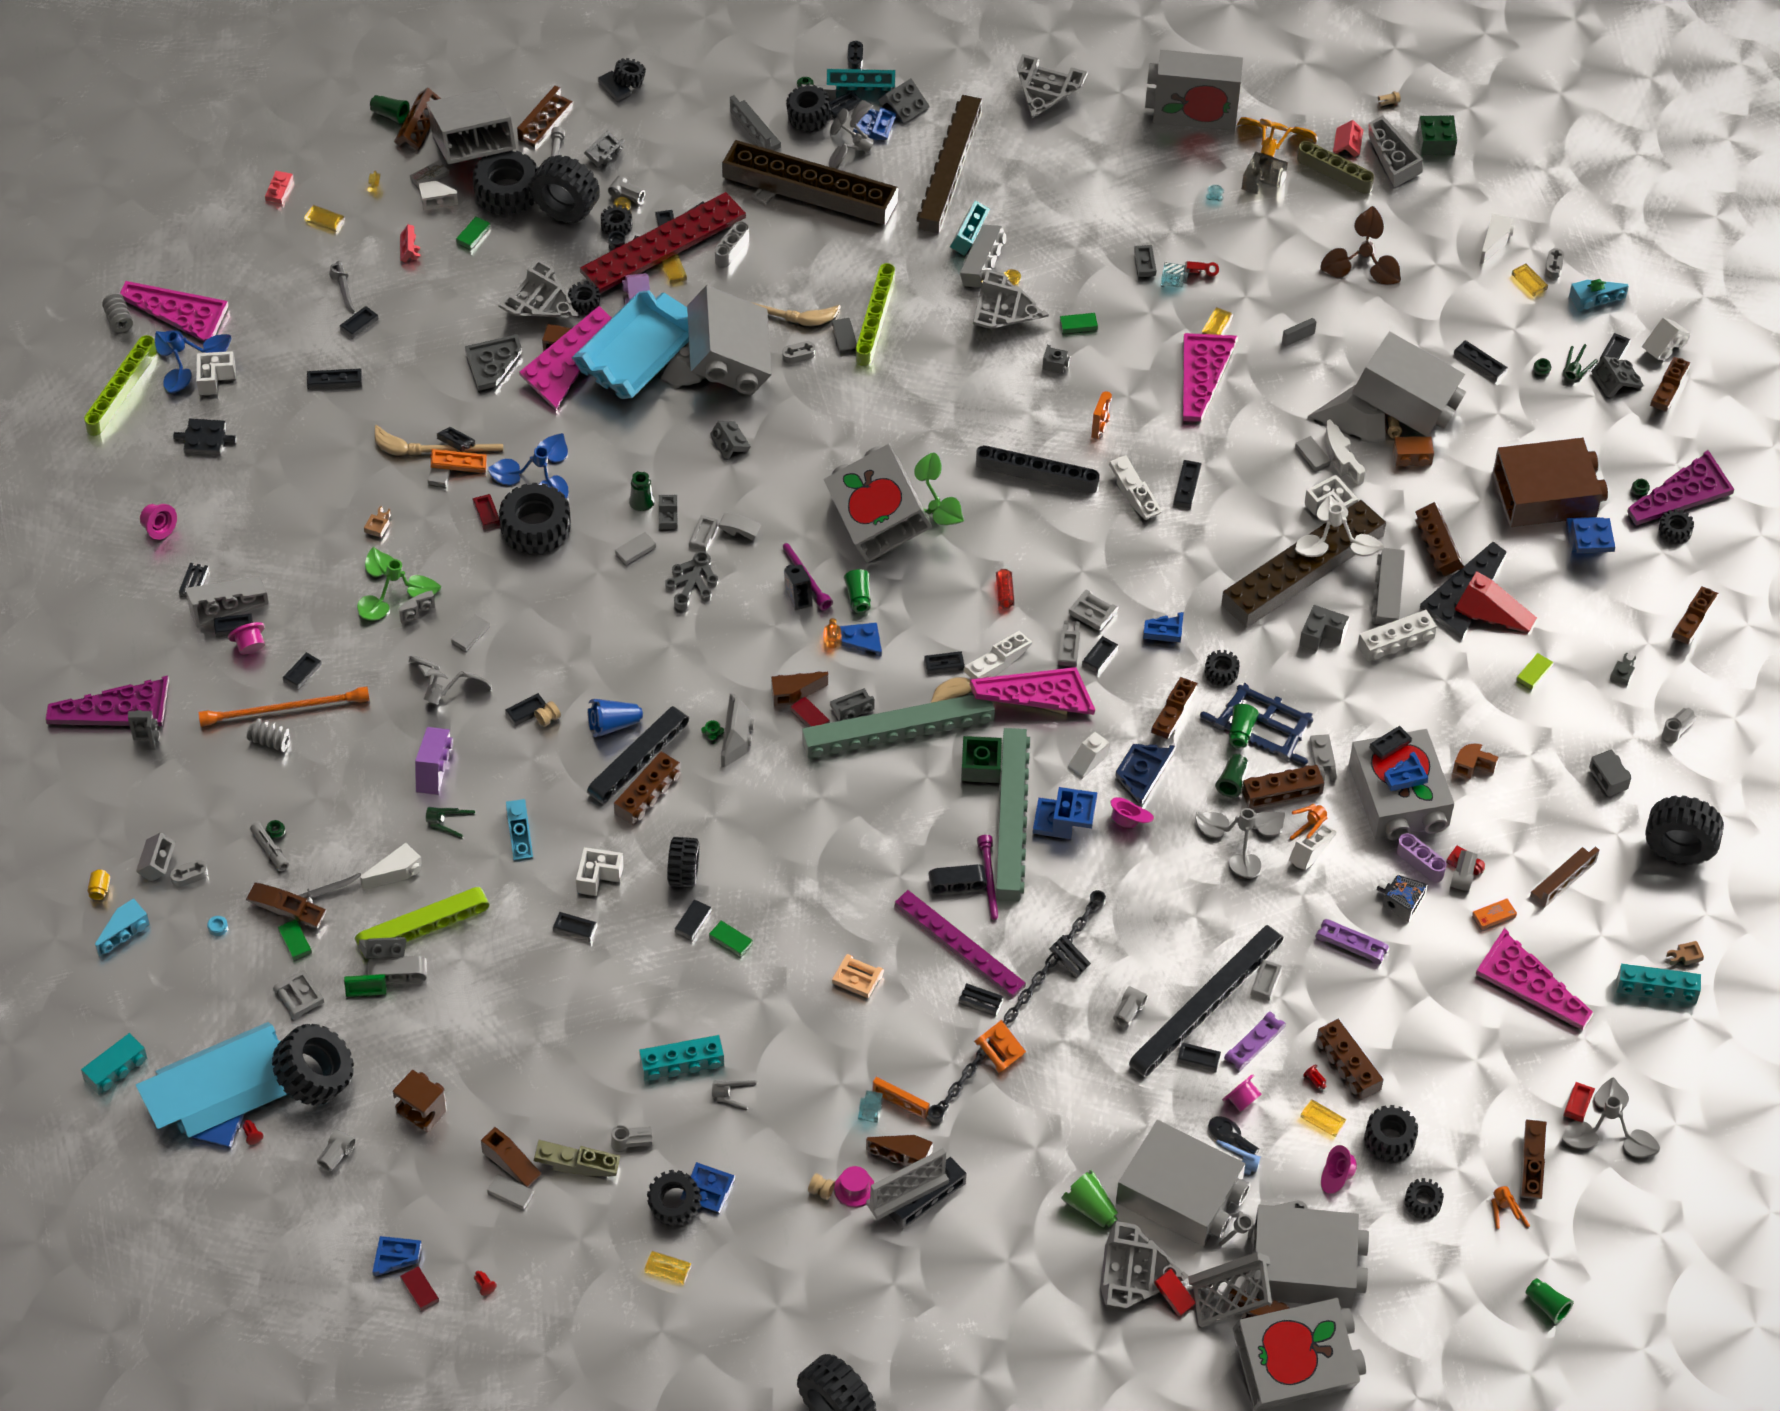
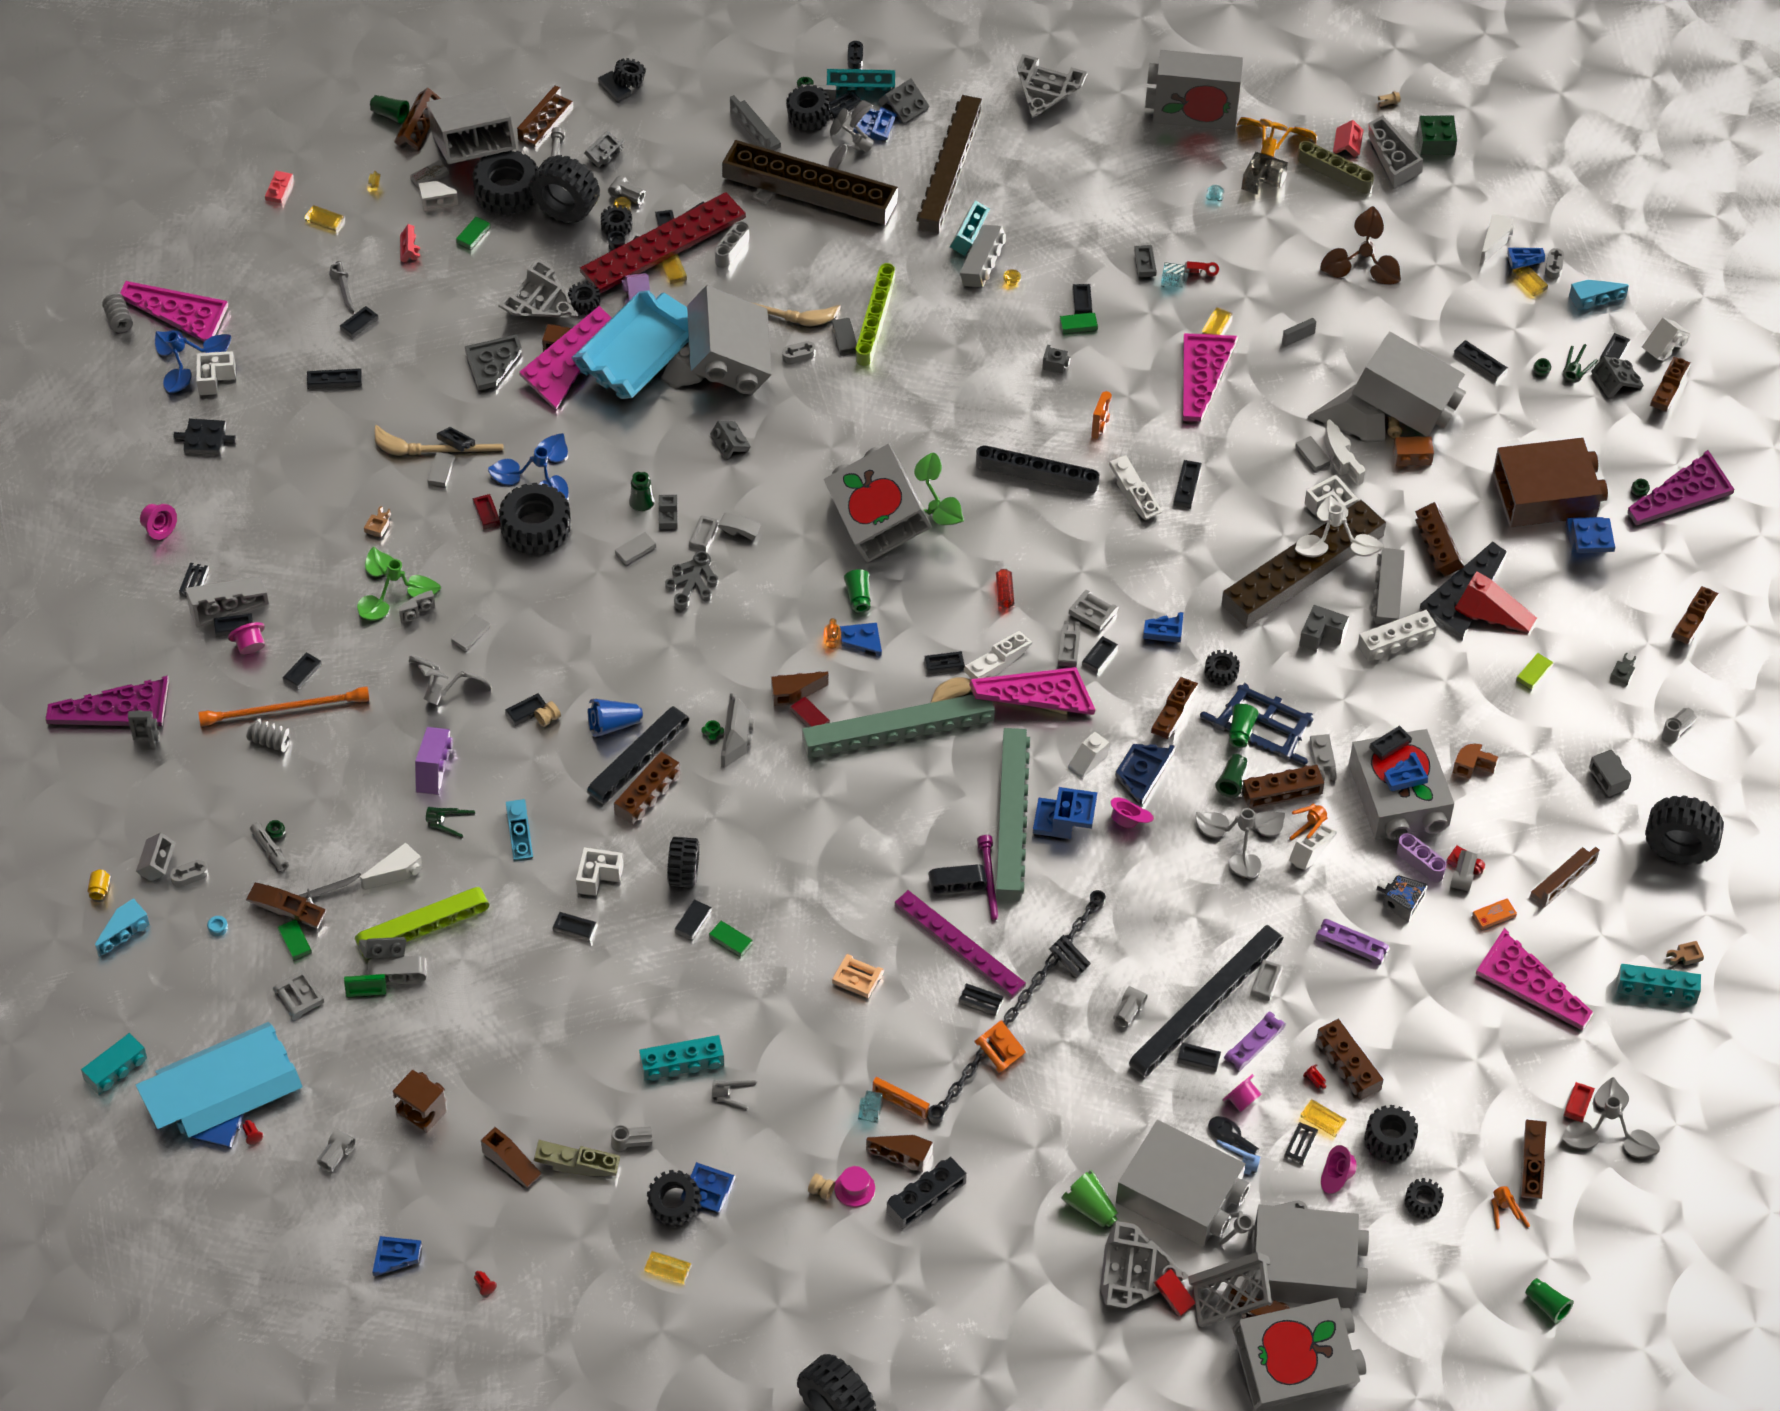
(120, 385): lime beam -> none
(299, 1078): black tyre -> none
(419, 1288): dark red tile -> none
(458, 461): orange tile -> none
(510, 1191): light grey tile -> none
(795, 578): black torso -> none
(823, 600): magenta piece -> none
(853, 705): dark grey bracket -> none
(908, 1184): light grey fence -> none
(981, 759): dark green brick -> none
(1003, 303): light grey wedge -> none
(1082, 298): none -> black tile
(1295, 1157): none -> black tile
(1525, 256): none -> blue wing
(1596, 285): green plate -> none
(1676, 534): black tyre -> none

